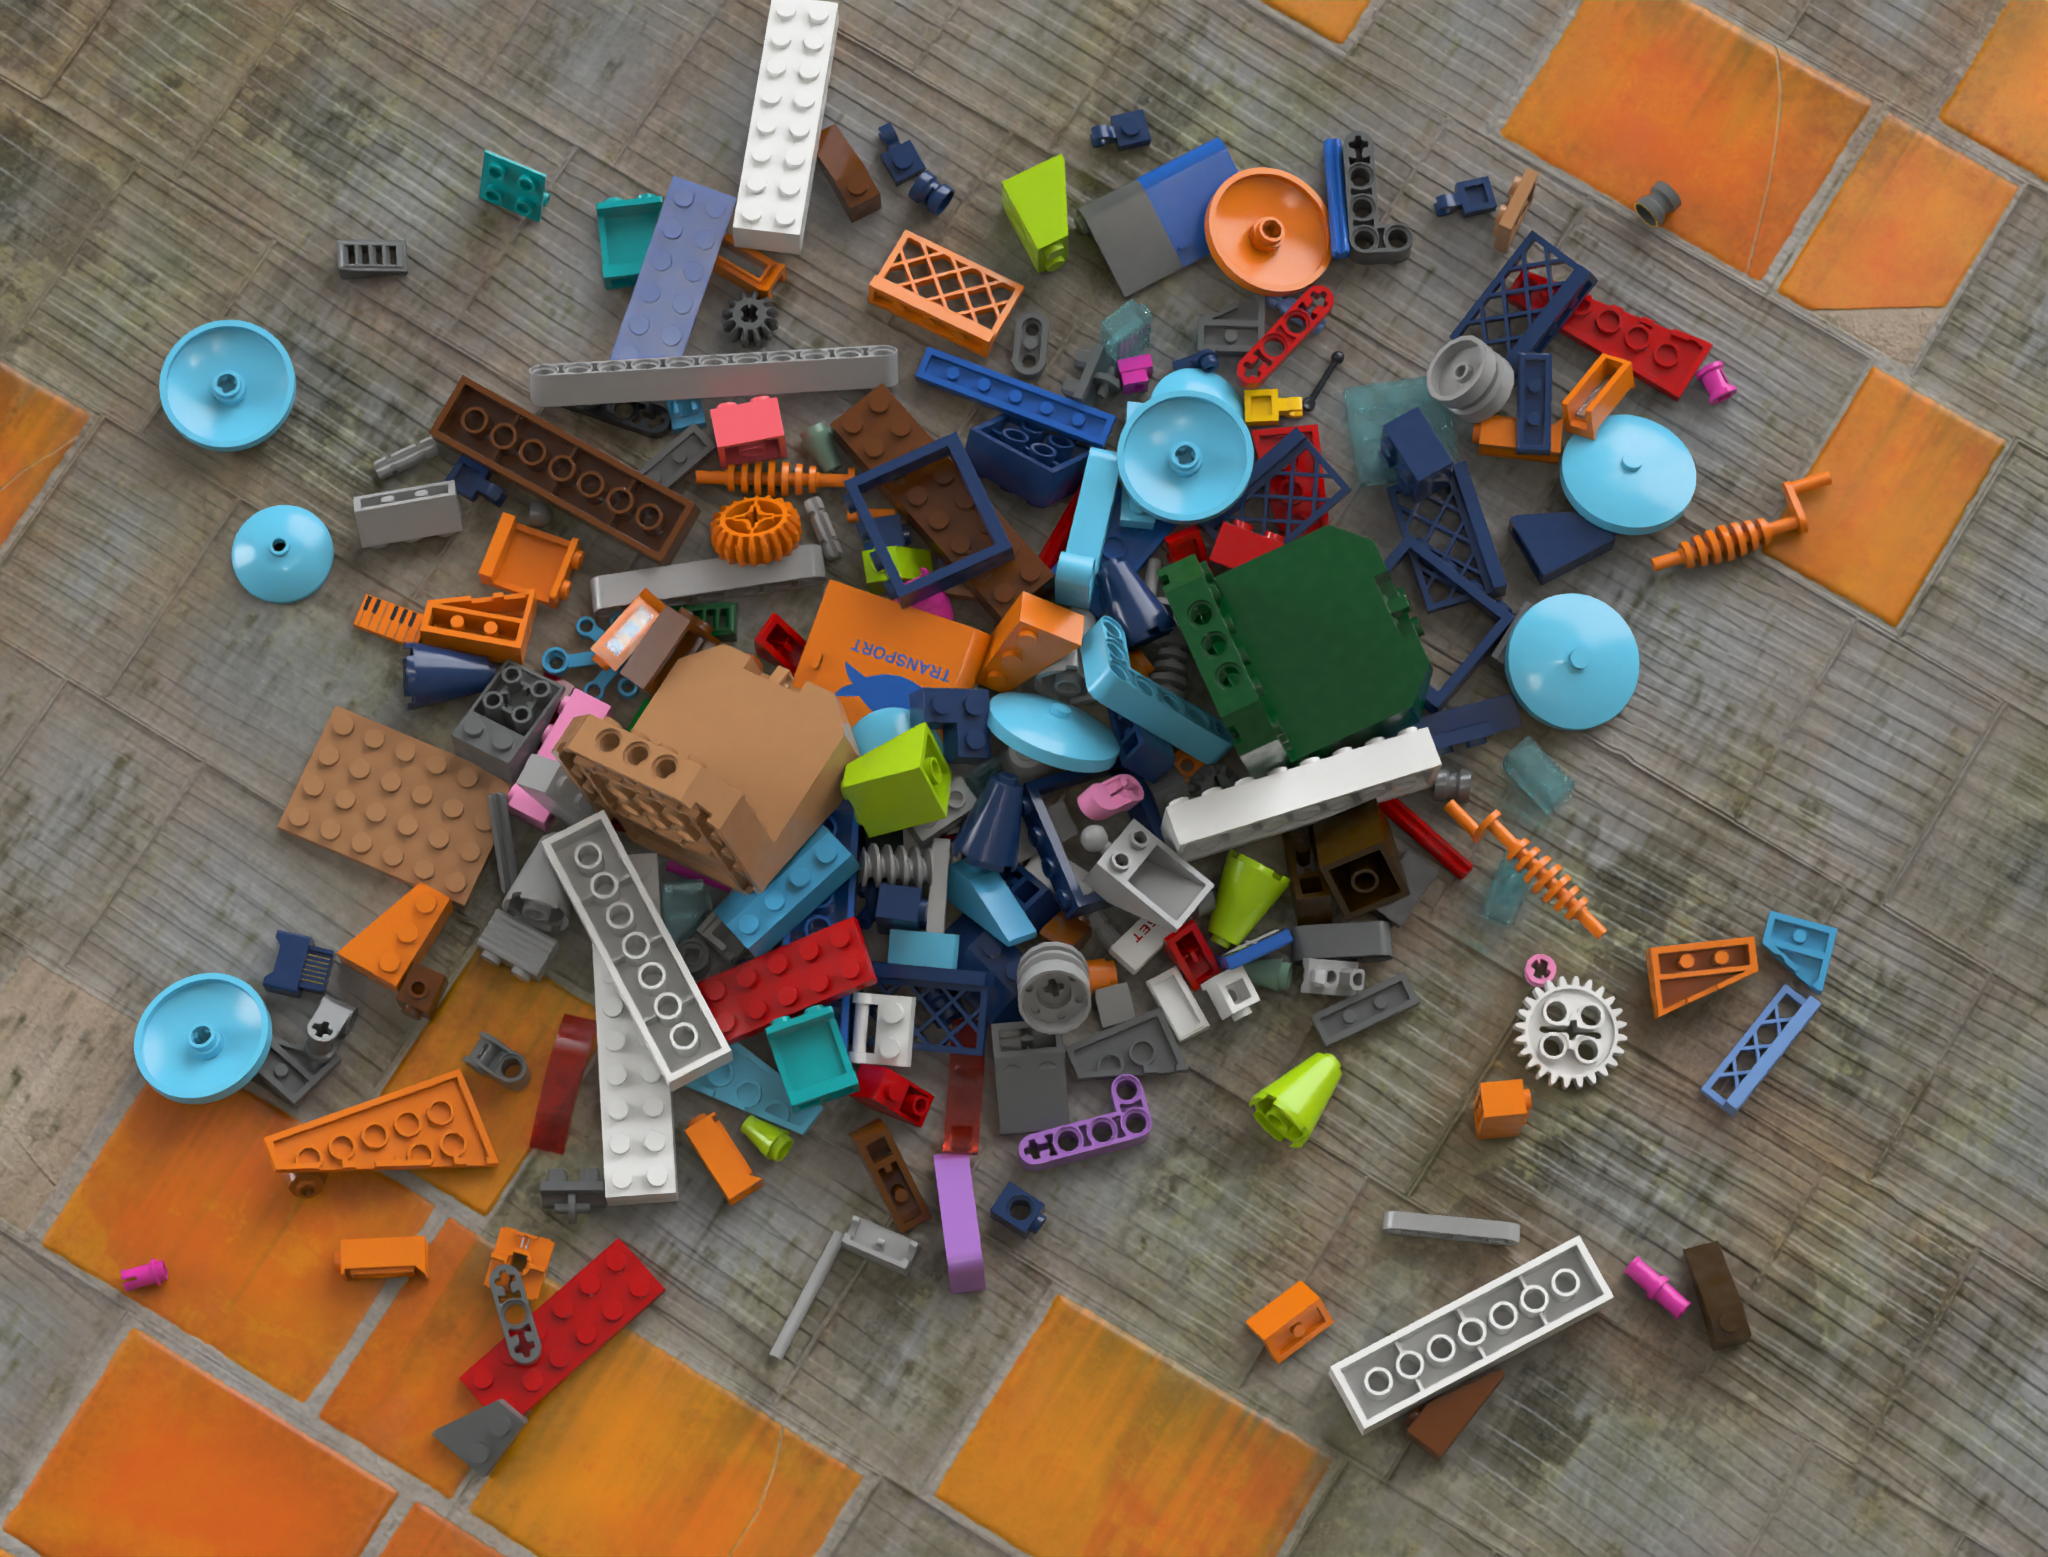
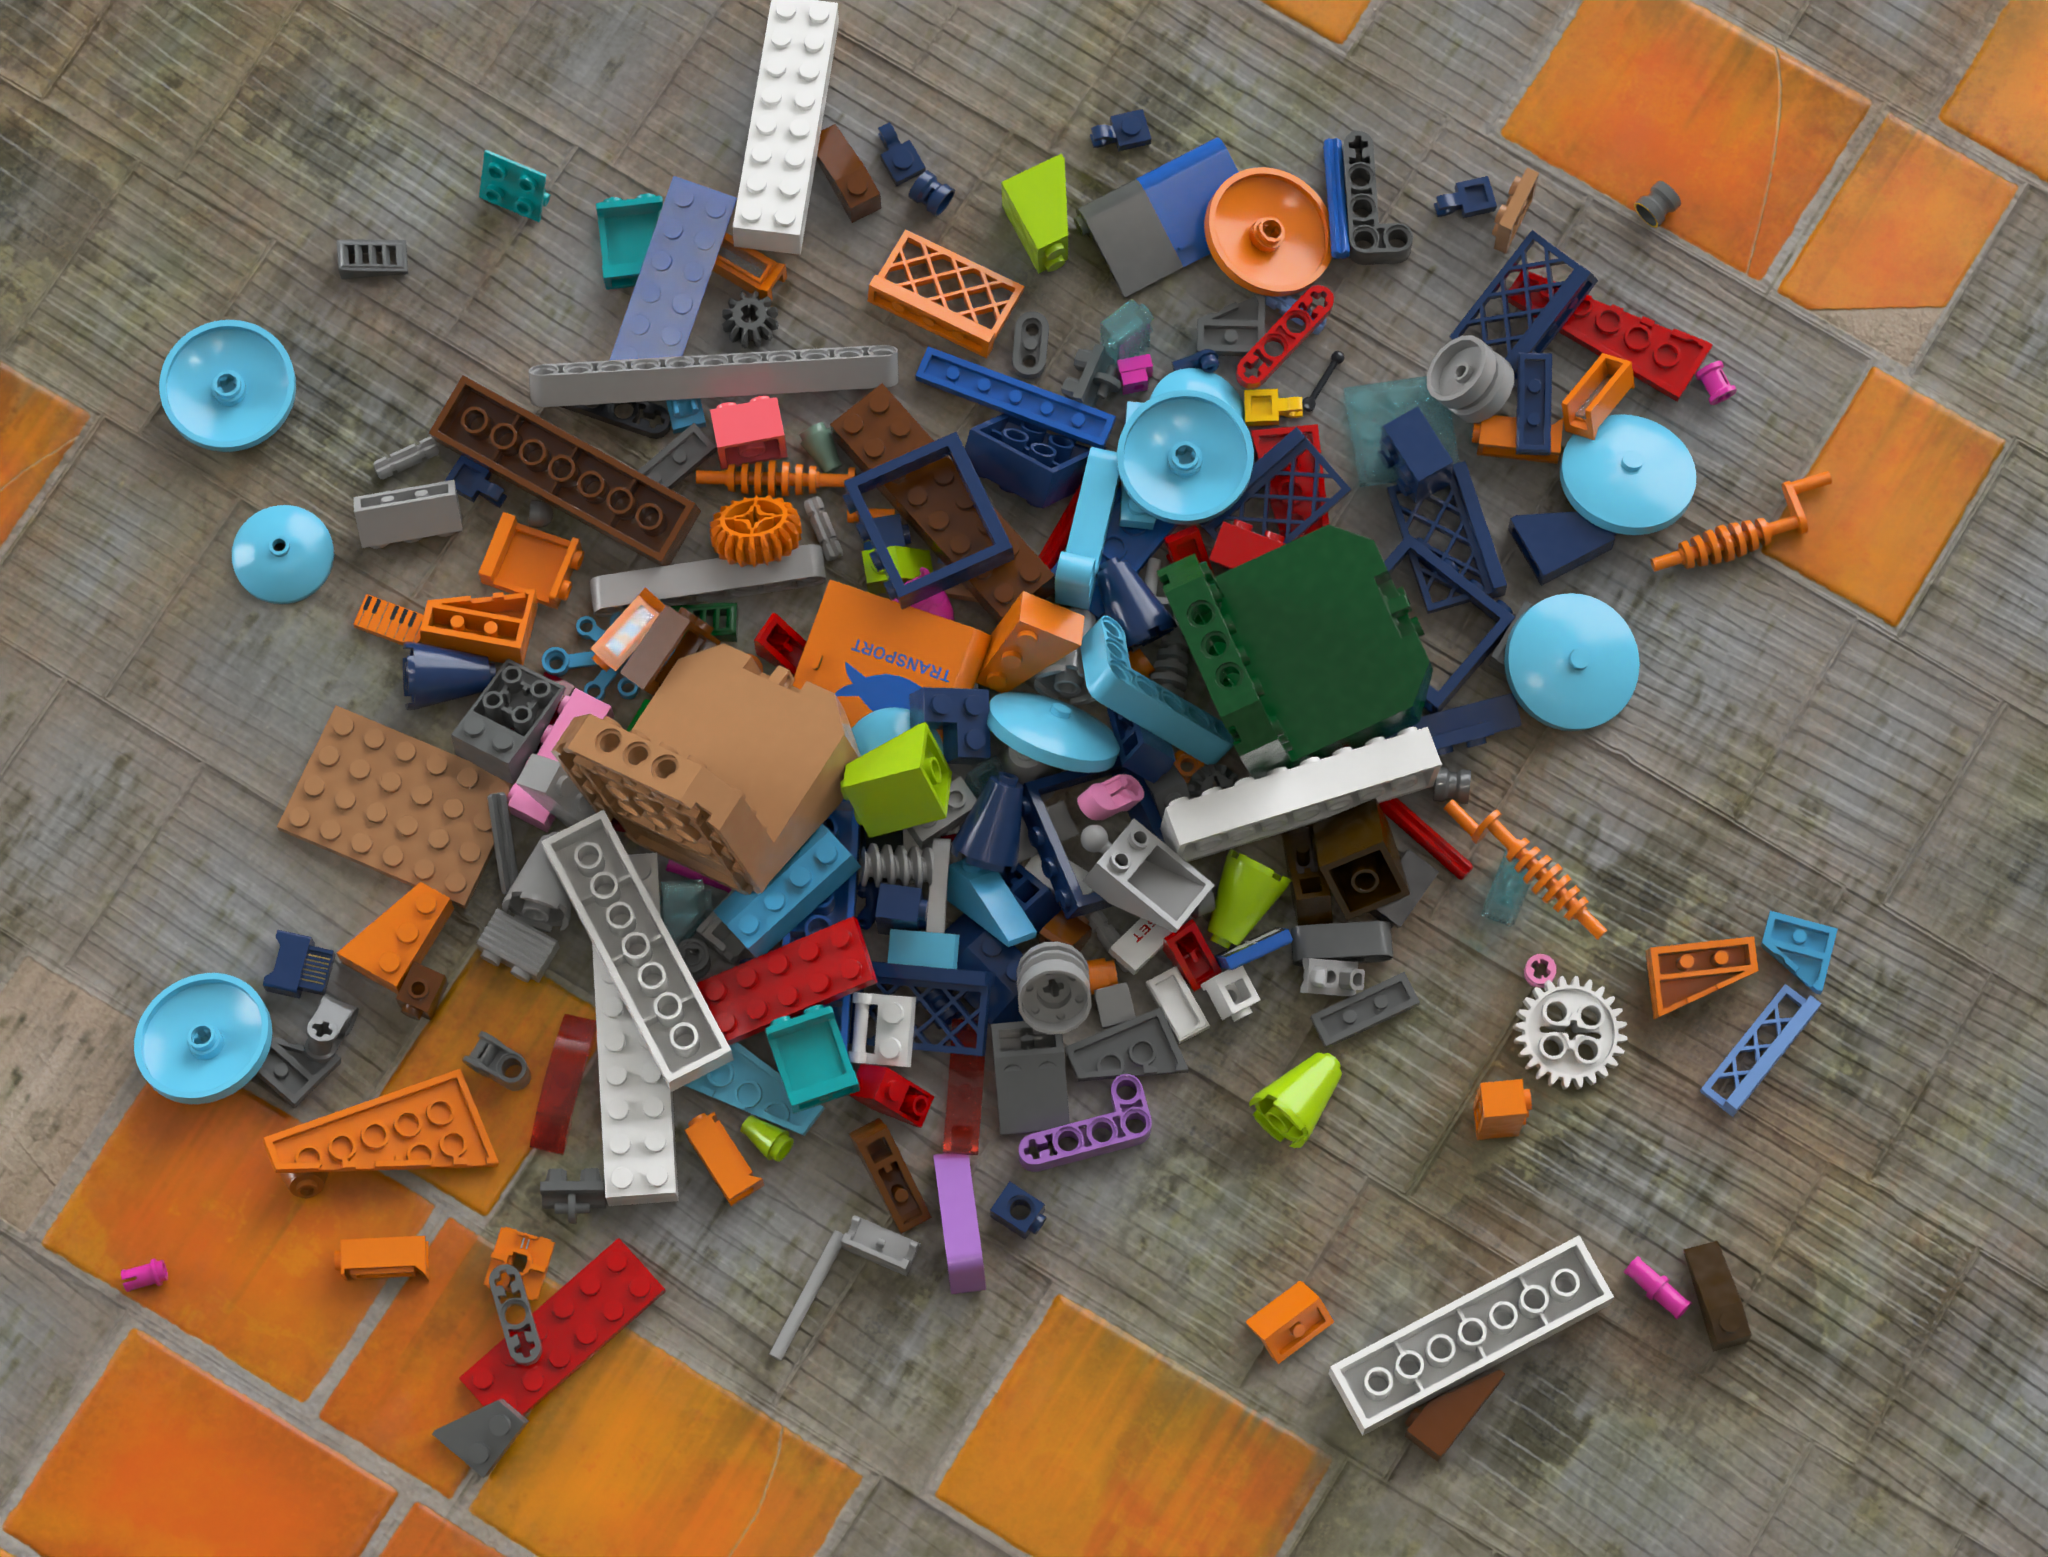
(1270, 973): sand green cone -> none
(1451, 1228): light grey beam -> none
(1538, 775): clear light blue brick -> none

